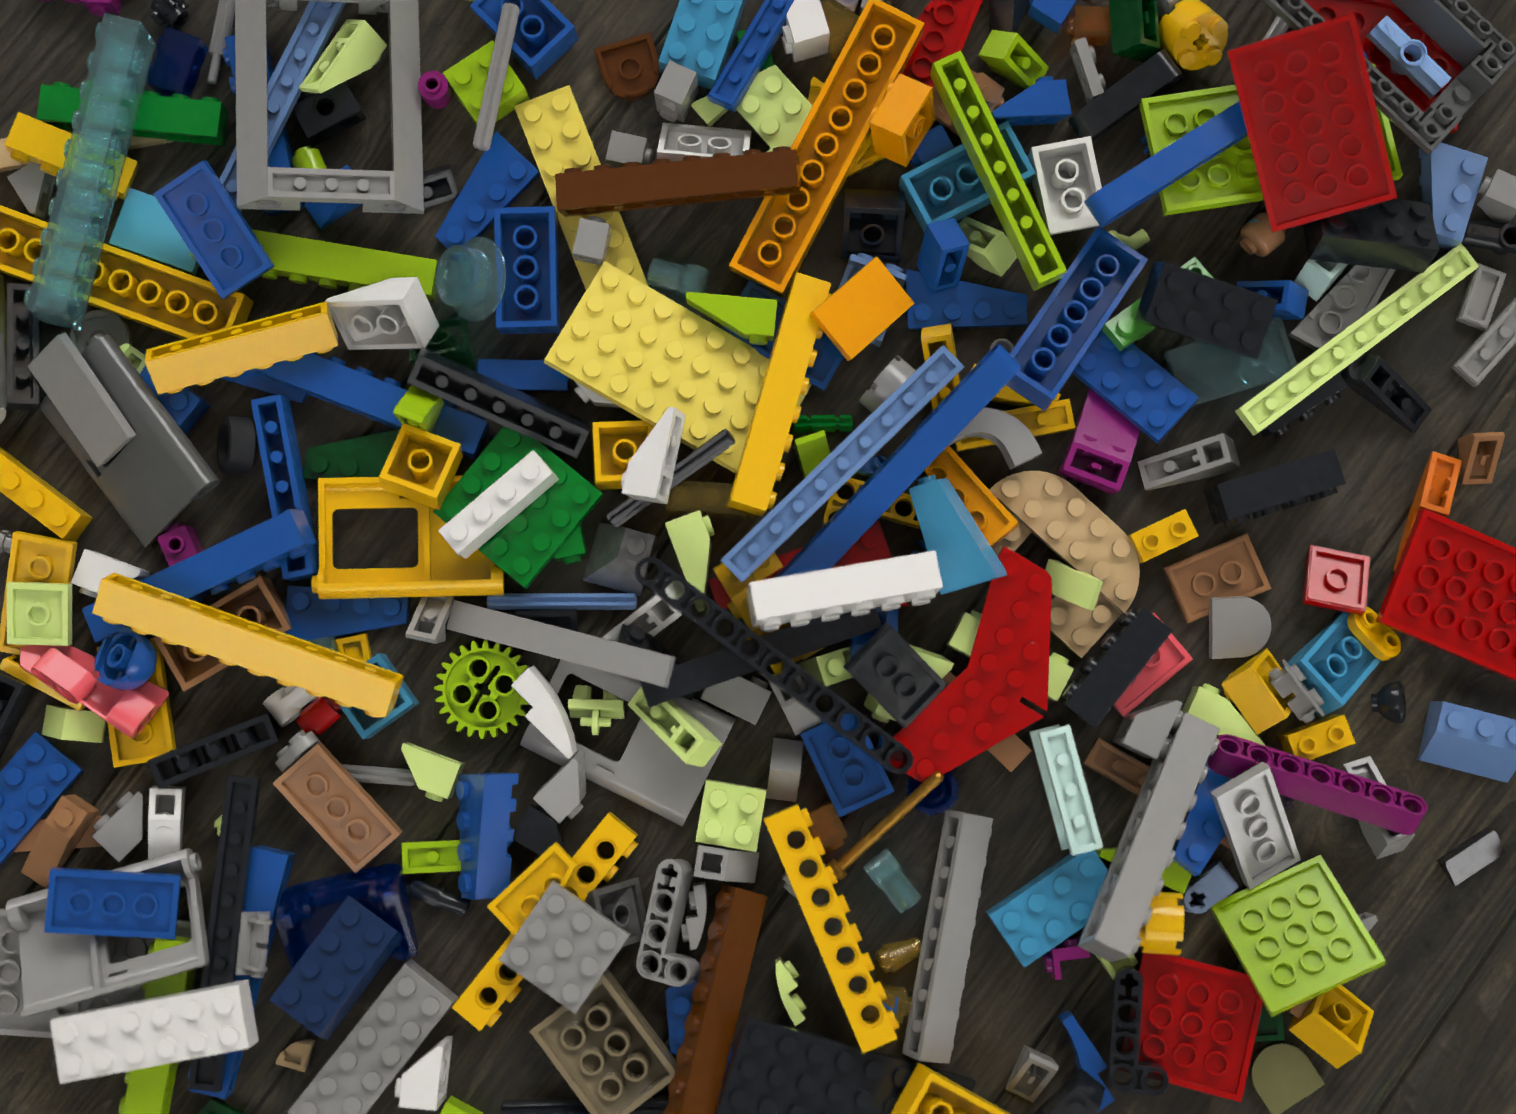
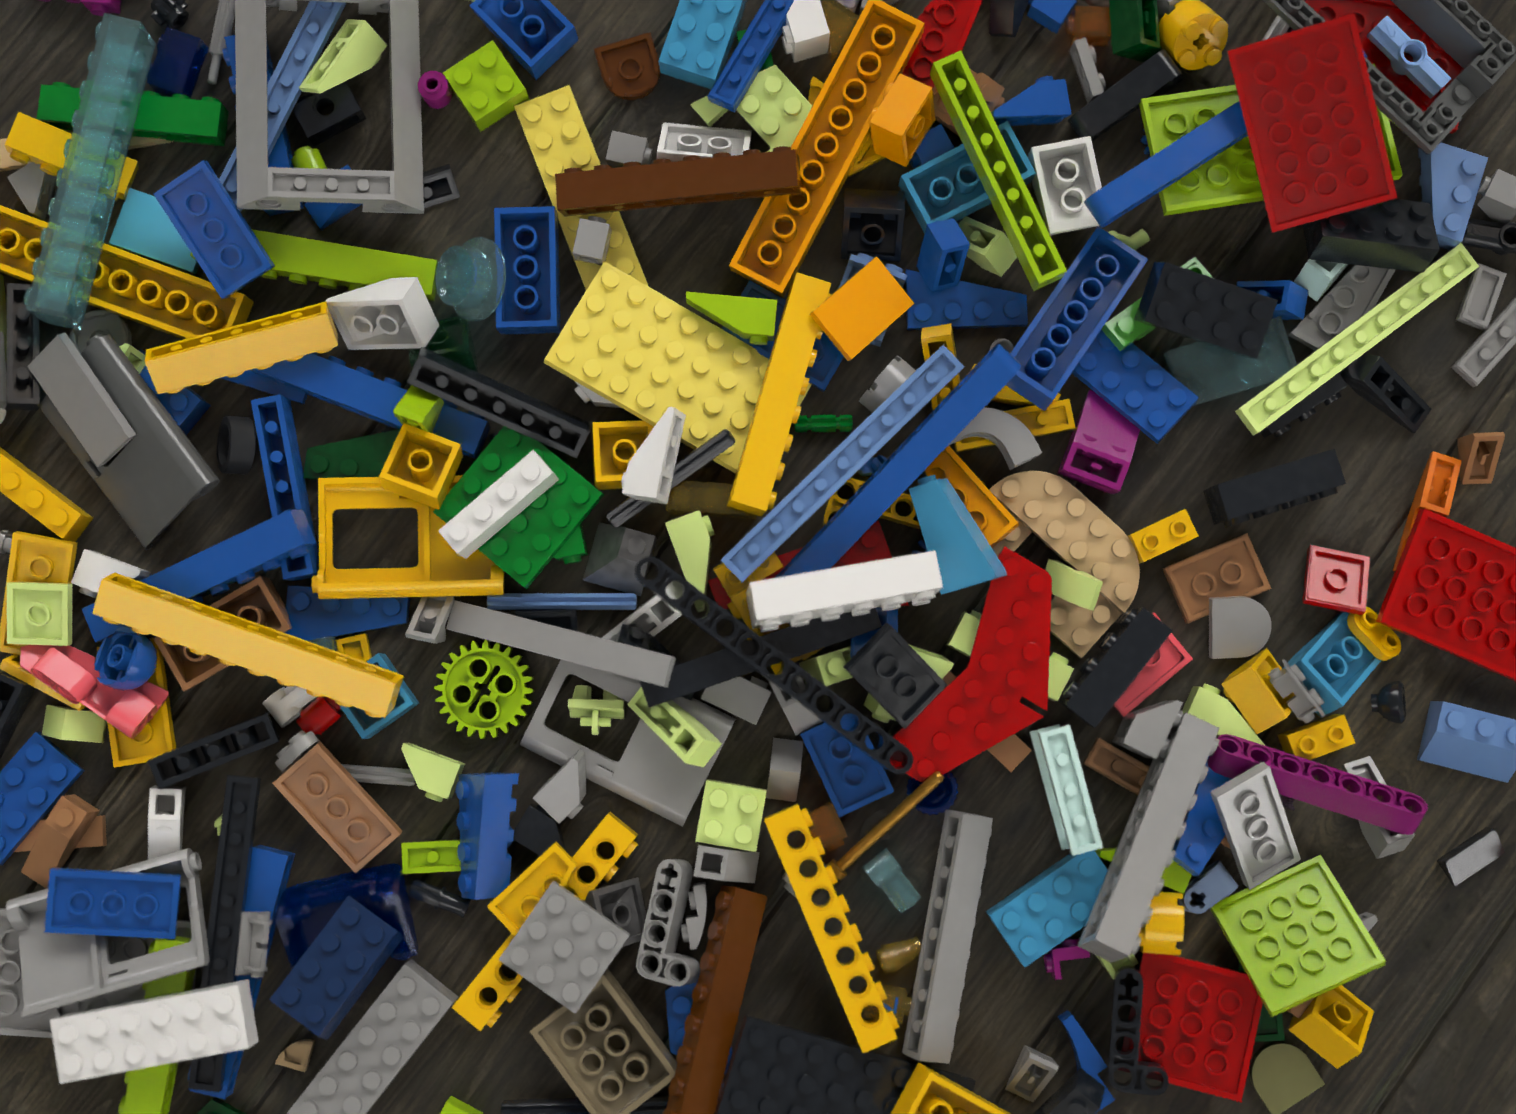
(123, 829): light grey slope -> none
(179, 543): magenta brick -> none
(426, 1080): white slope -> none
(494, 183): blue wing -> none
(496, 77): light grey axle -> none
(524, 374): blue tile -> none
(547, 711): white slope -> none
(676, 92): light grey brick -> none
(678, 277): clear light blue piece -> none
(786, 983): yellowish green slope -> none
(811, 451): lime slope -> none
(1012, 58): lime slope -> none
(1190, 463): light grey slope -> none
(1258, 237): medium nougat head -> none

